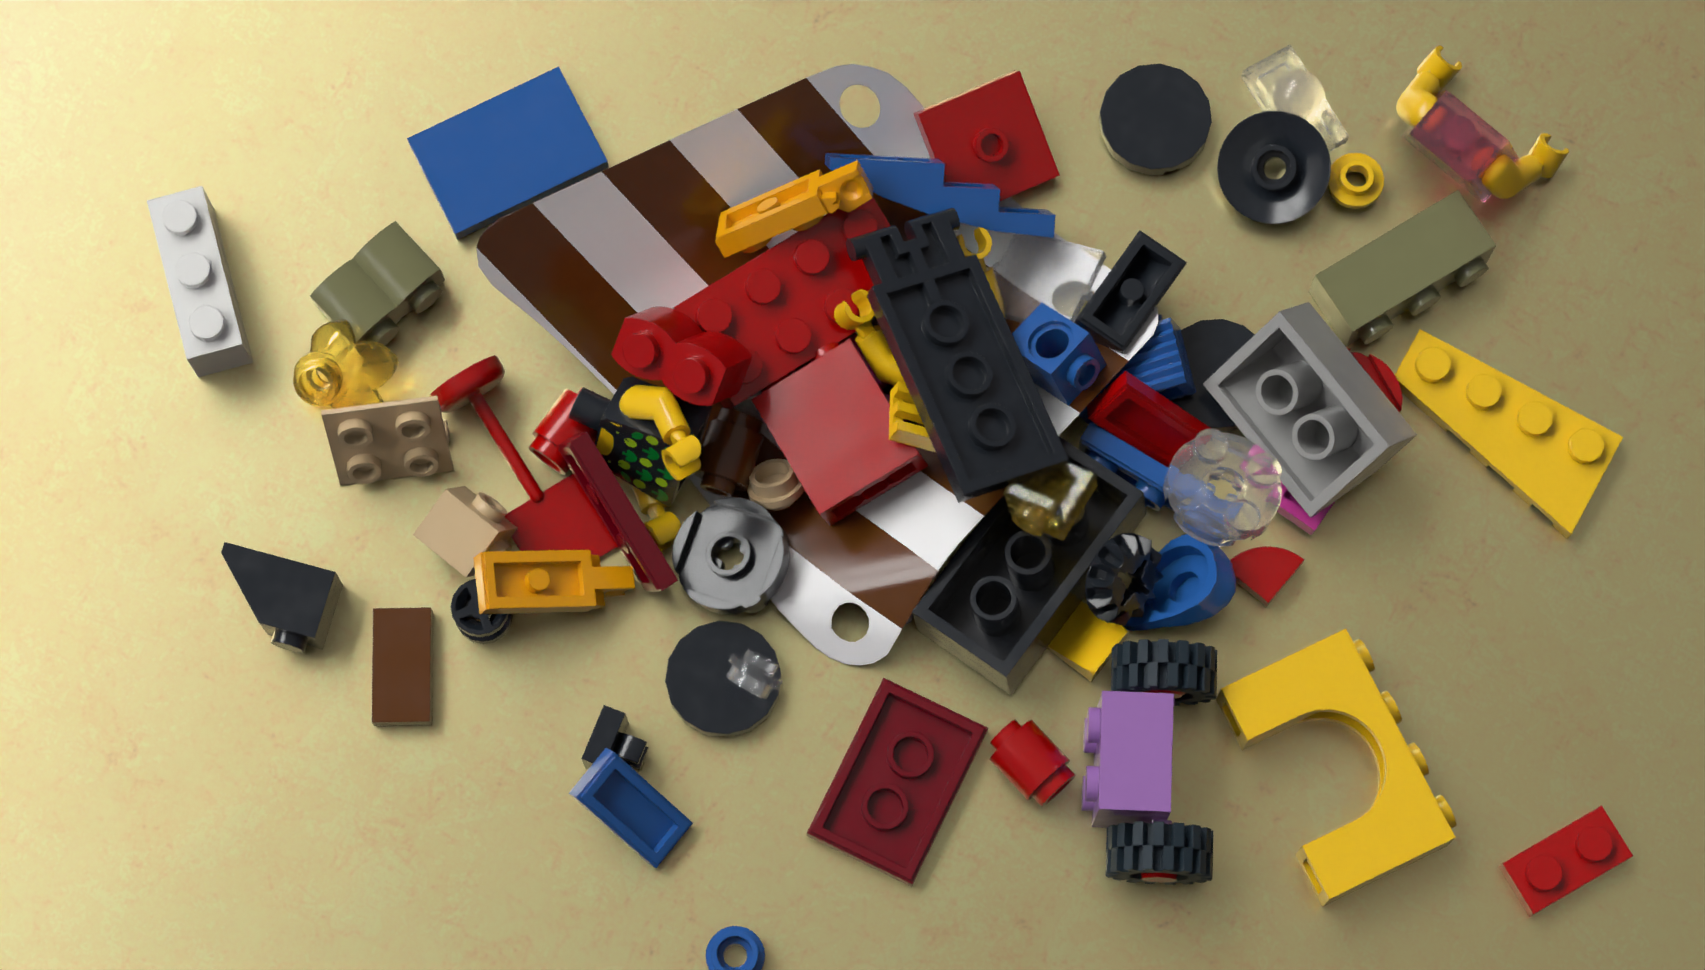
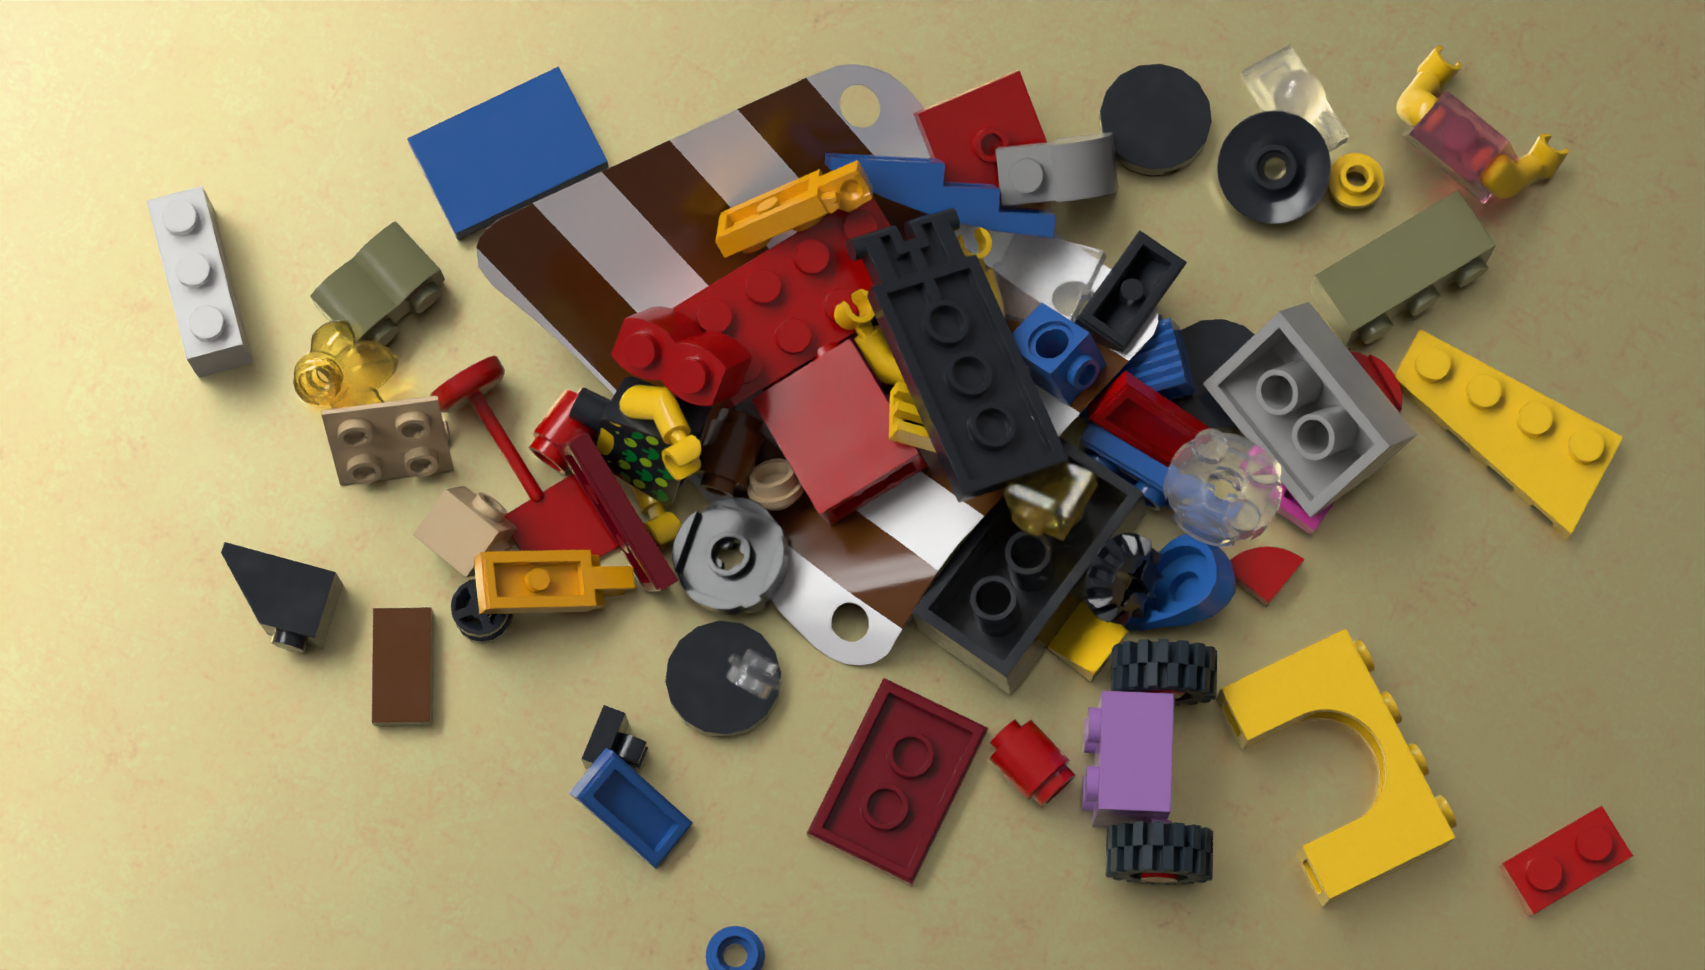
(1058, 170): none -> light grey brick

